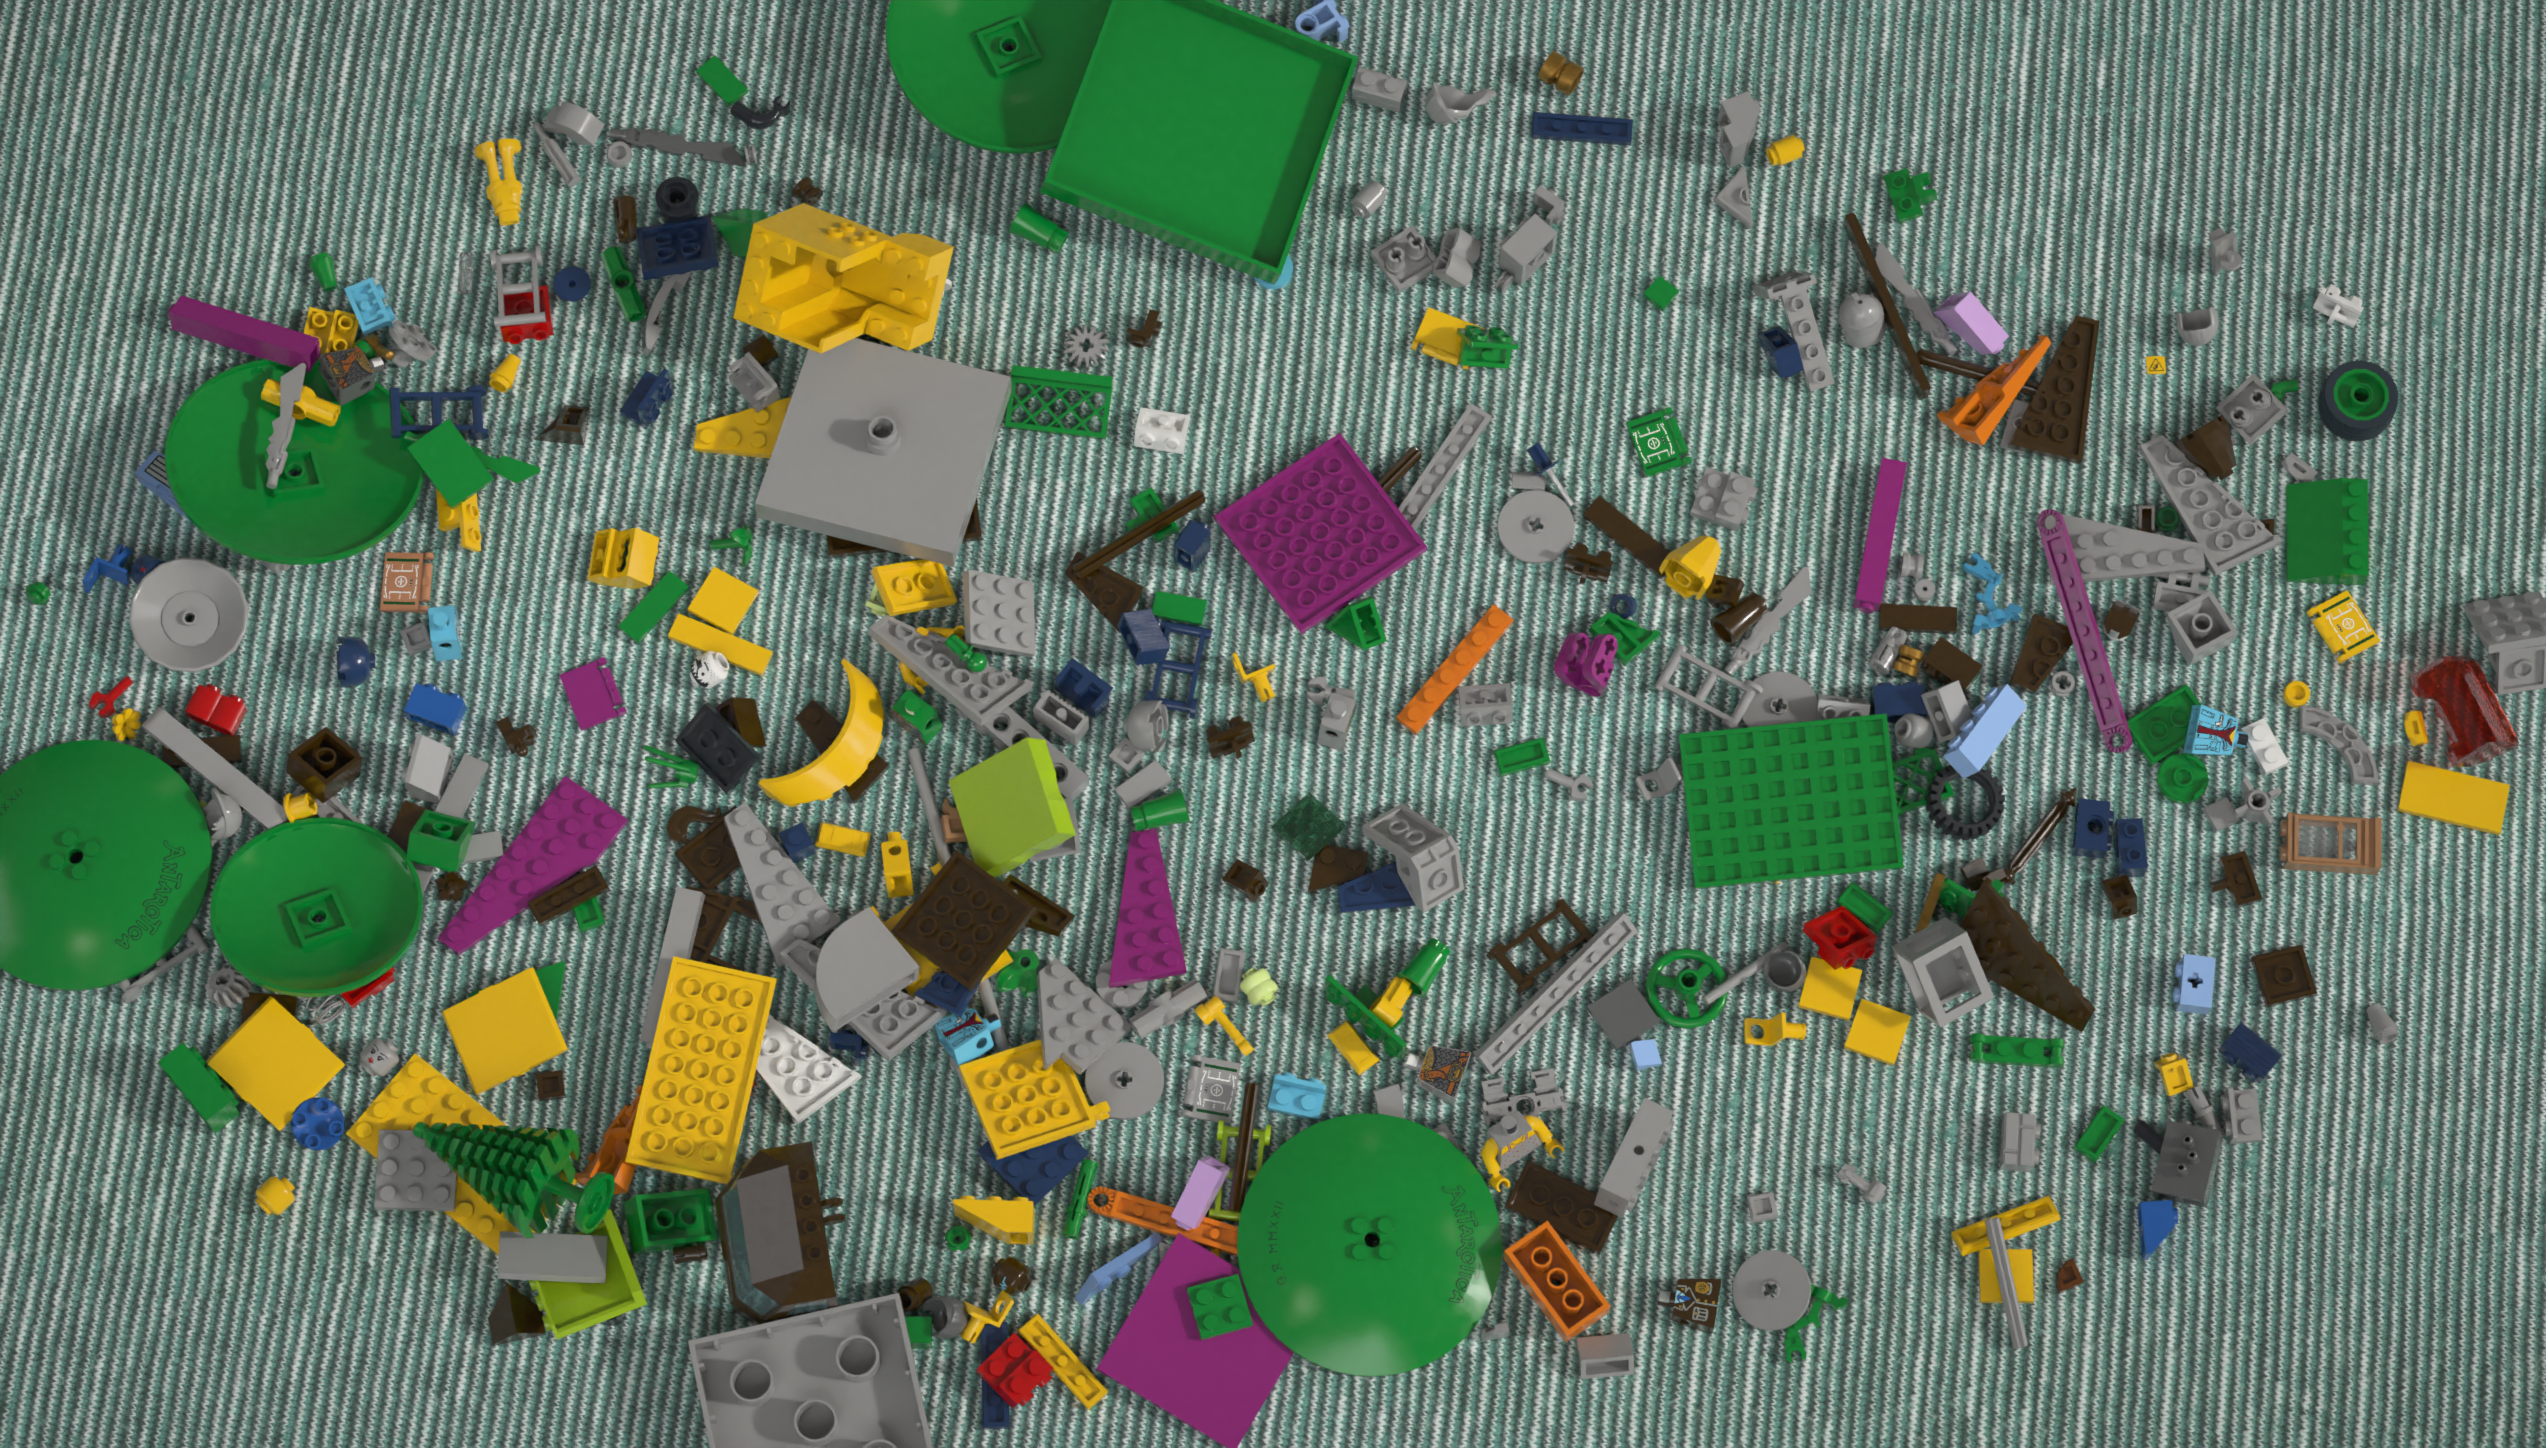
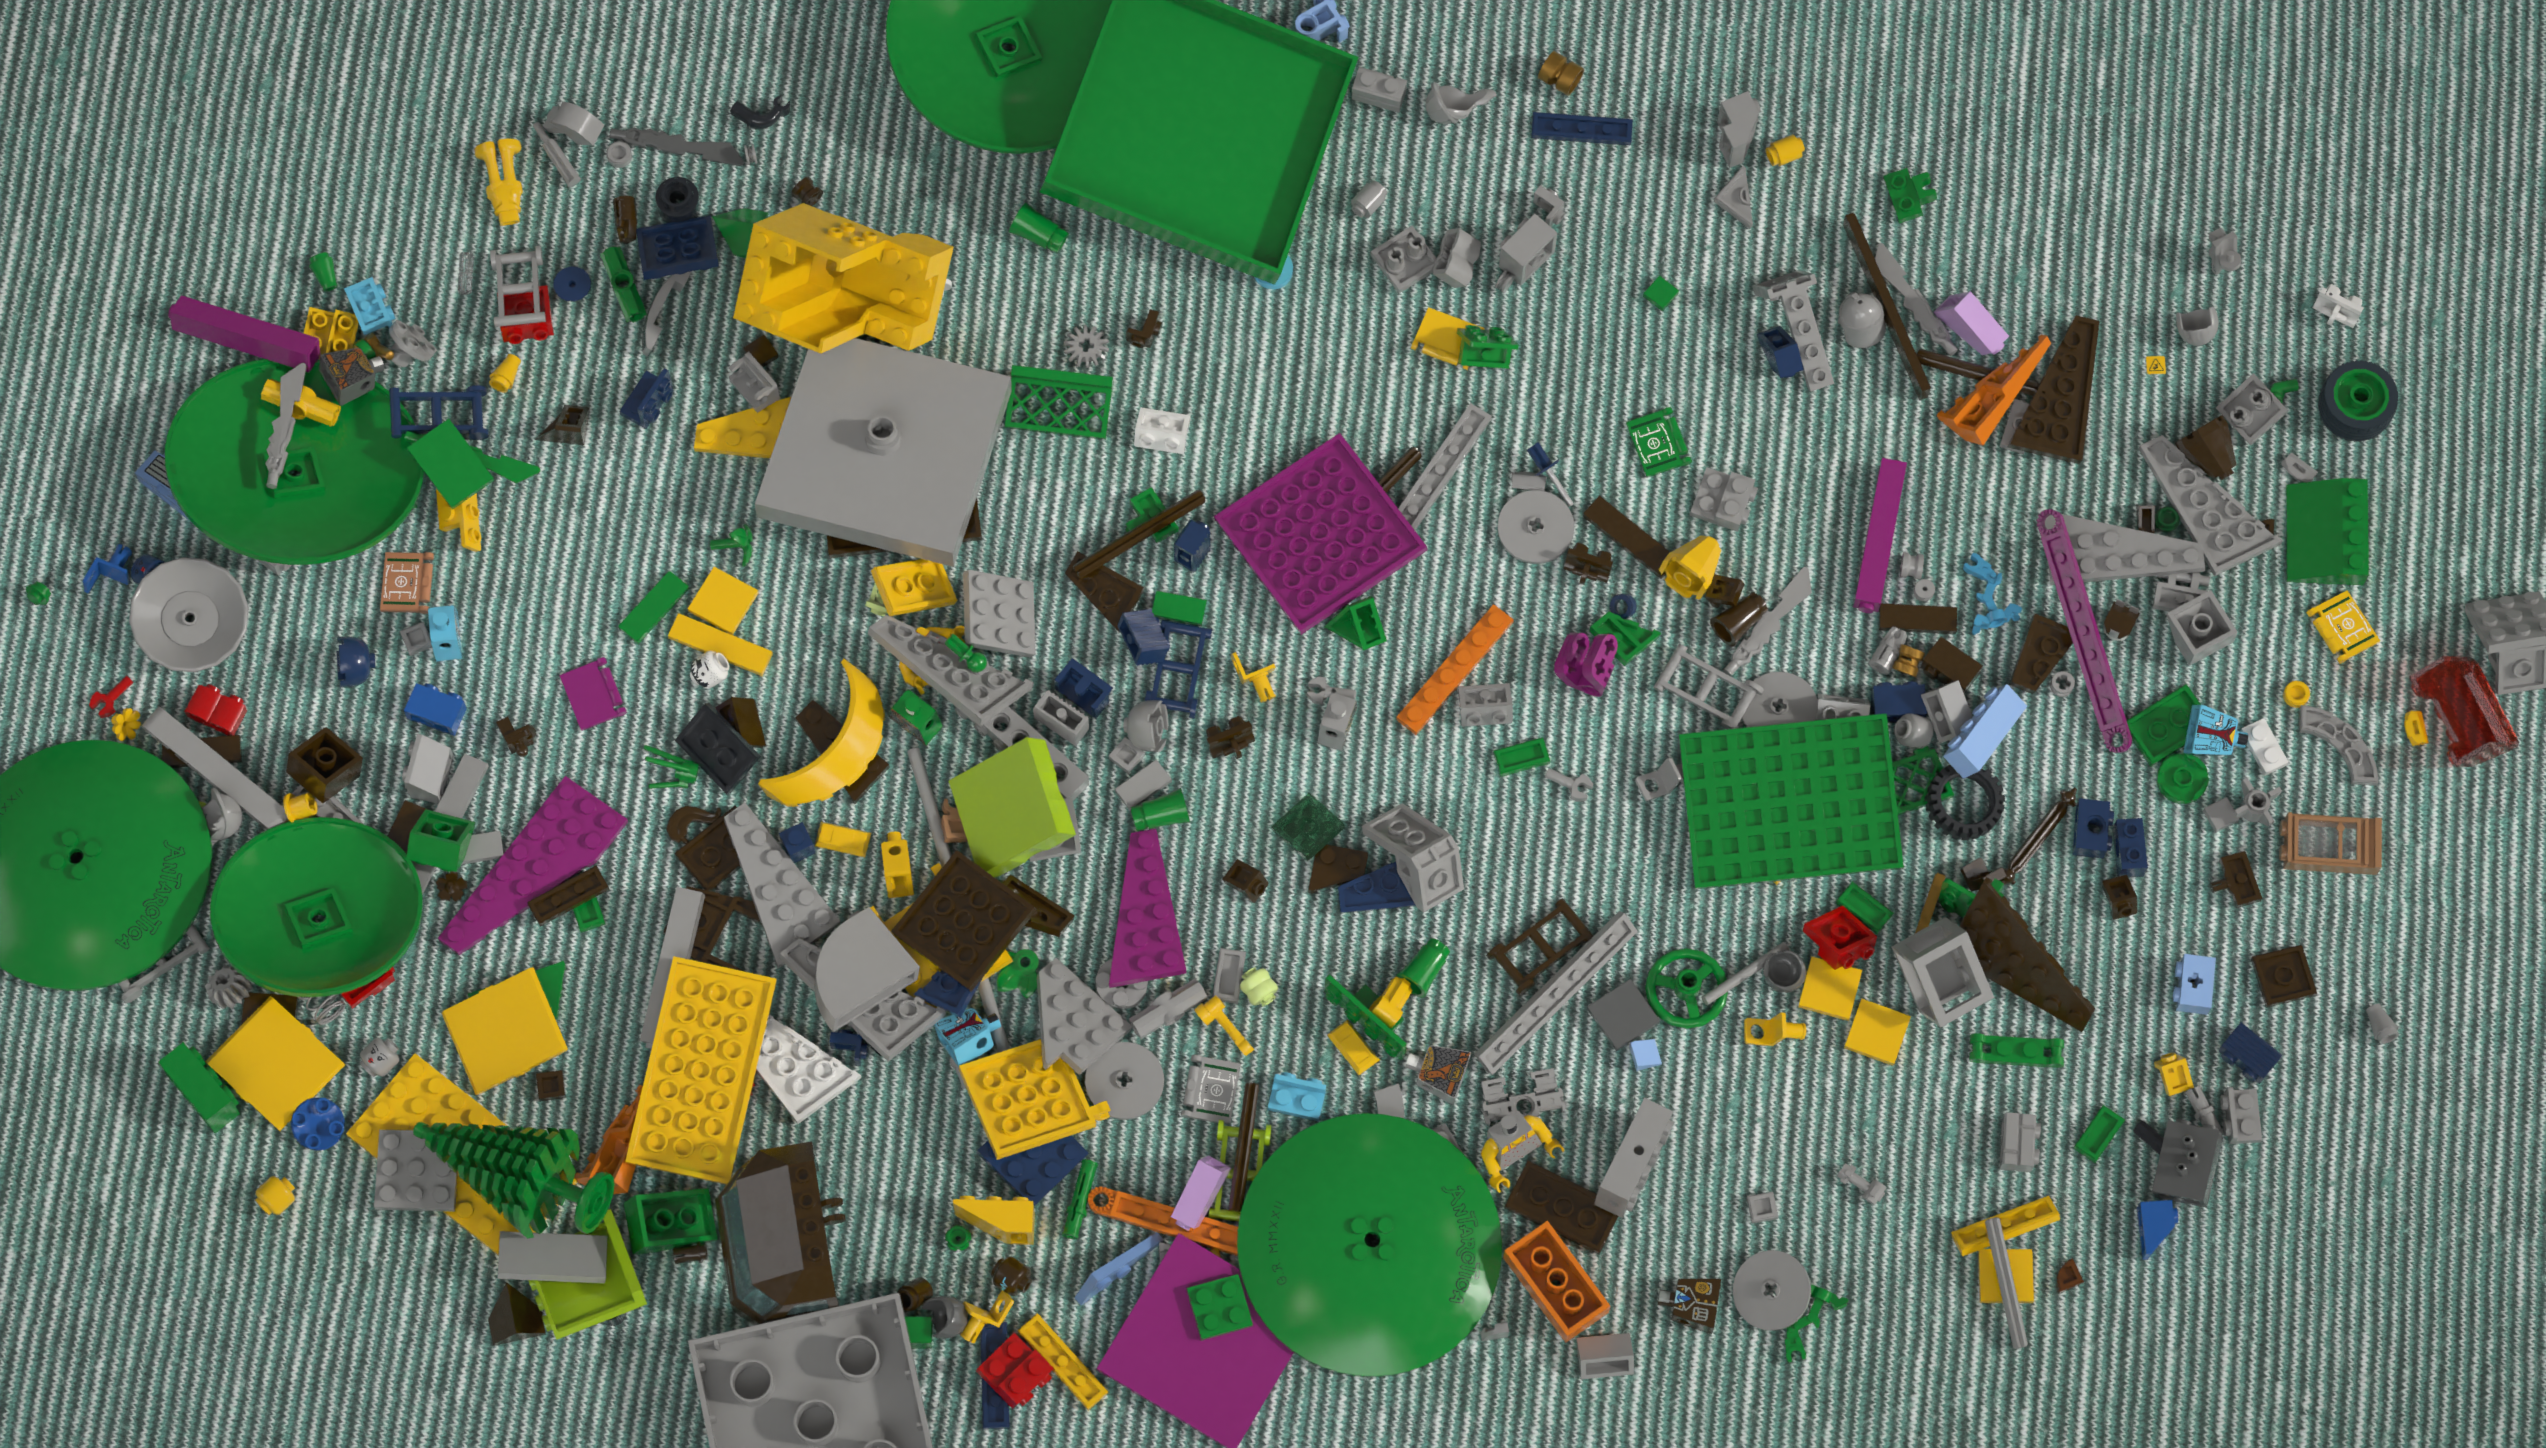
(608, 553): yellow piece -> none
(722, 81): green tile -> none
(2453, 797): yellow tile -> none

